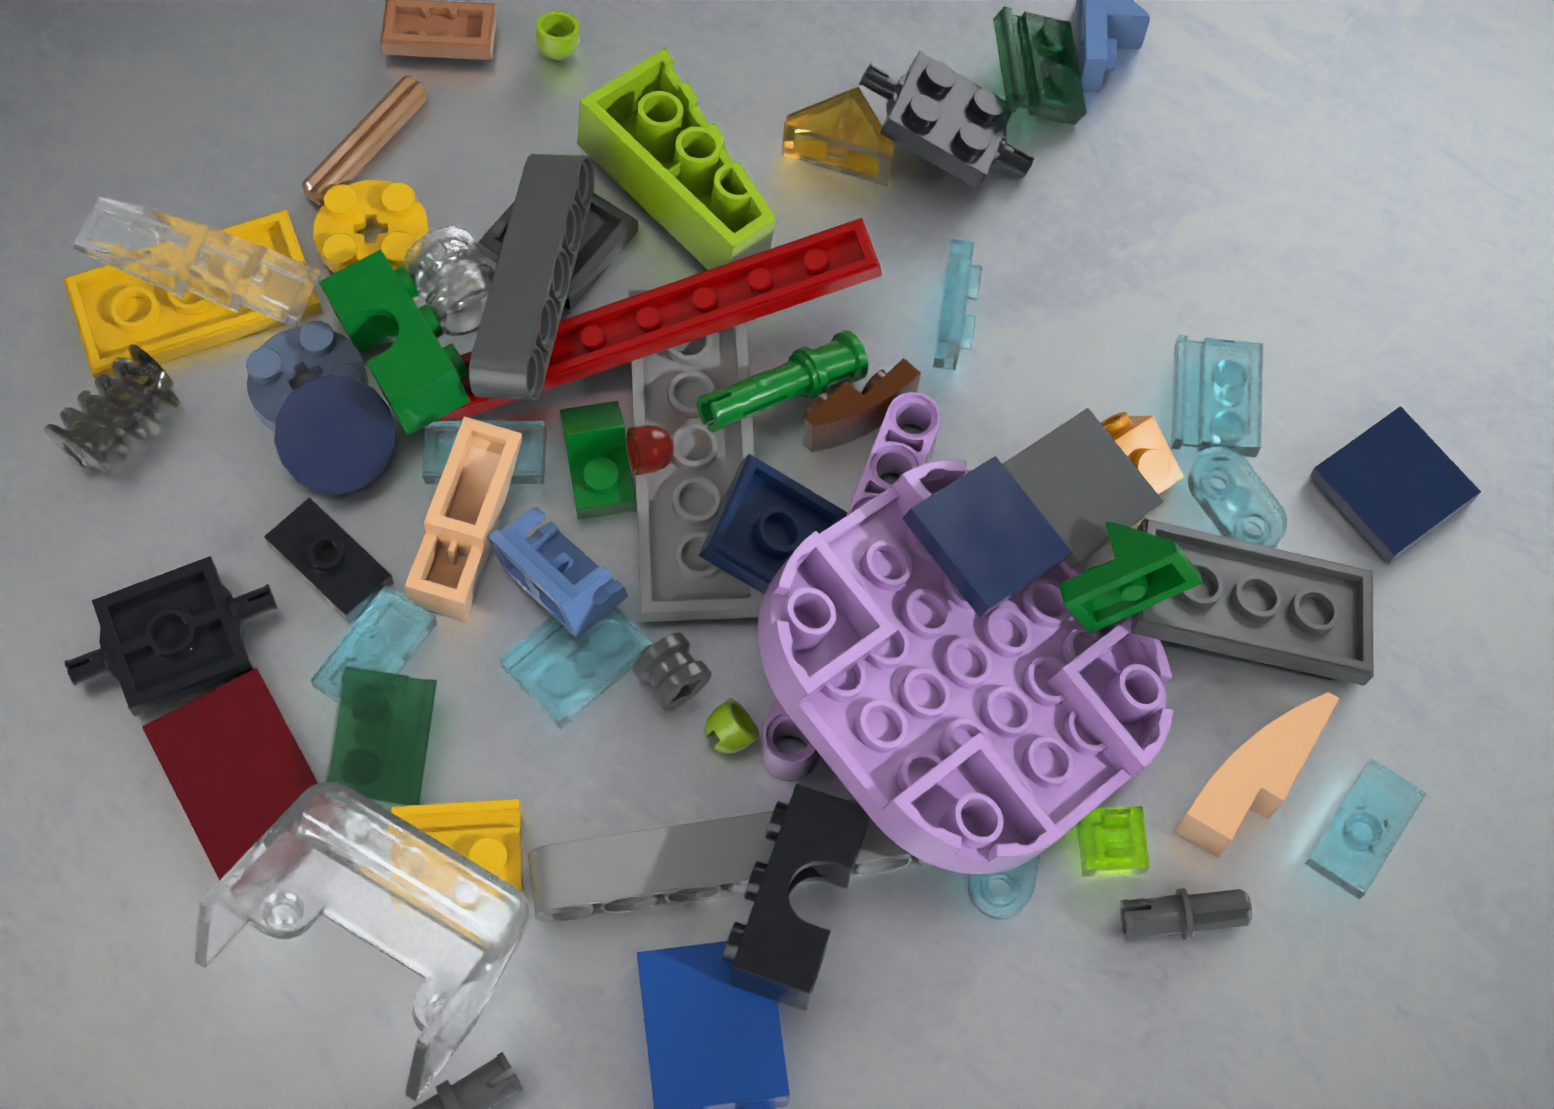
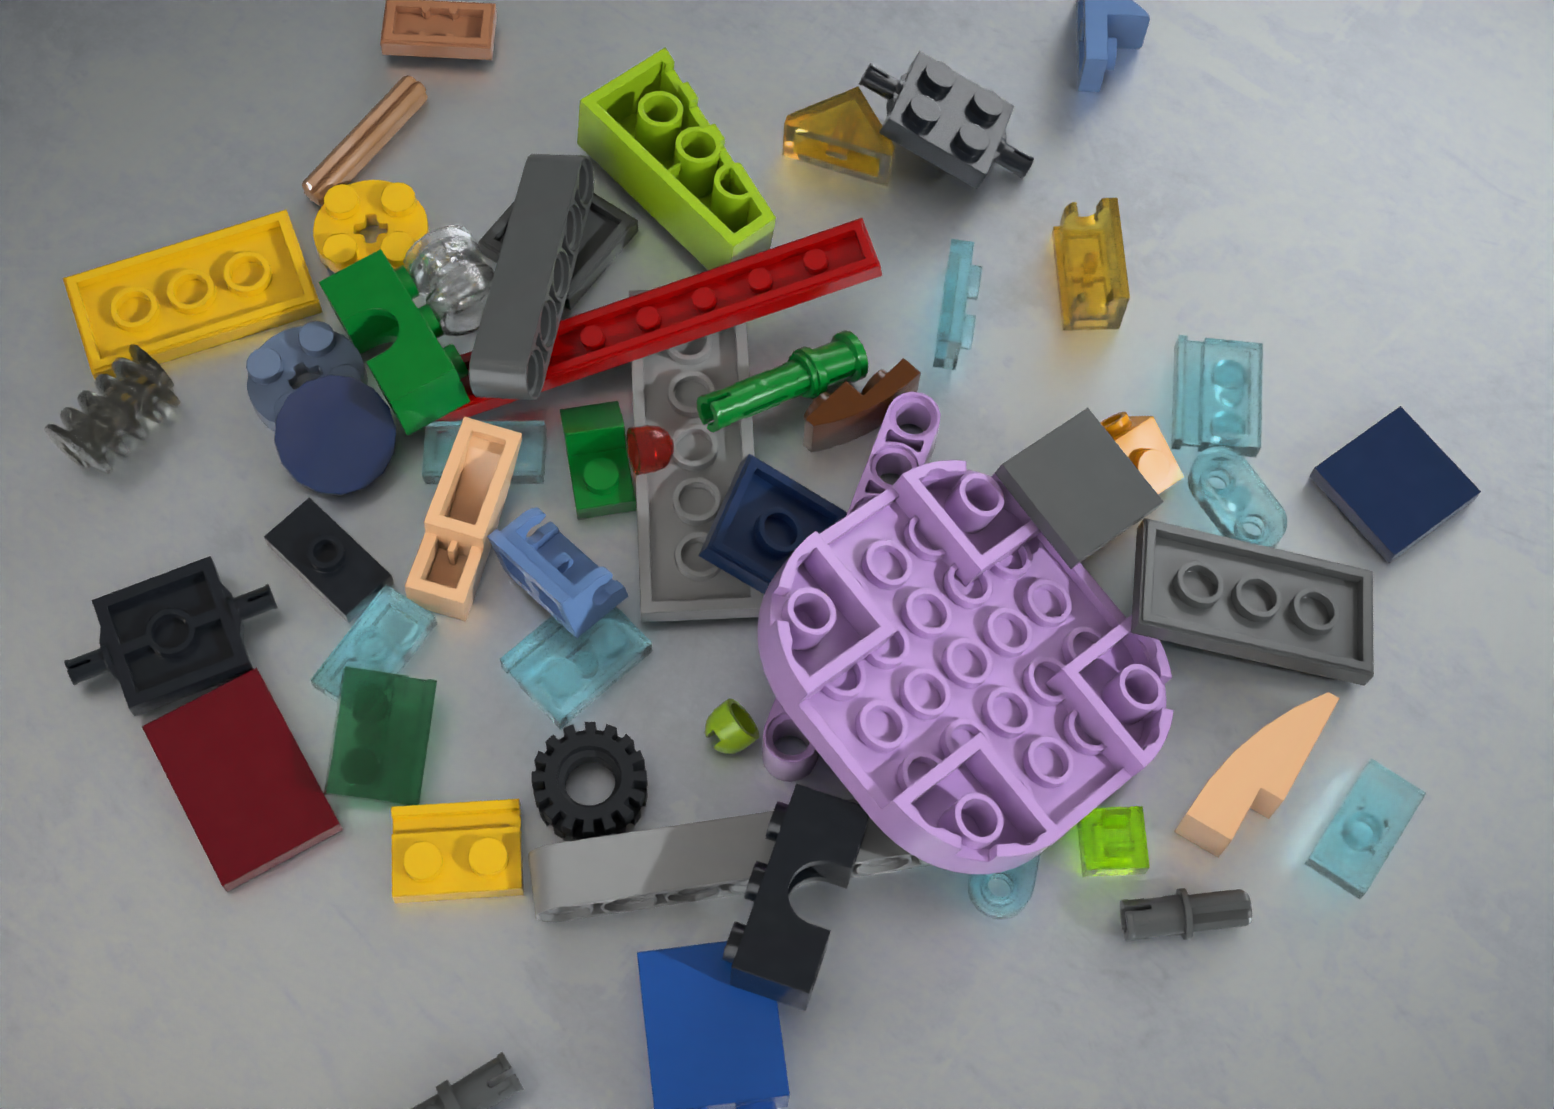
(197, 259): clear slope -> none
(391, 889): clear windscreen -> none
(557, 34): lime hinge -> none
(589, 747): none -> black tyre
(672, 671): dark grey wheel -> none
(987, 536): dark blue tile -> none
(1039, 66): clear green plate -> none
(1091, 267): none -> clear yellow hinge
(1140, 575): green slope -> none

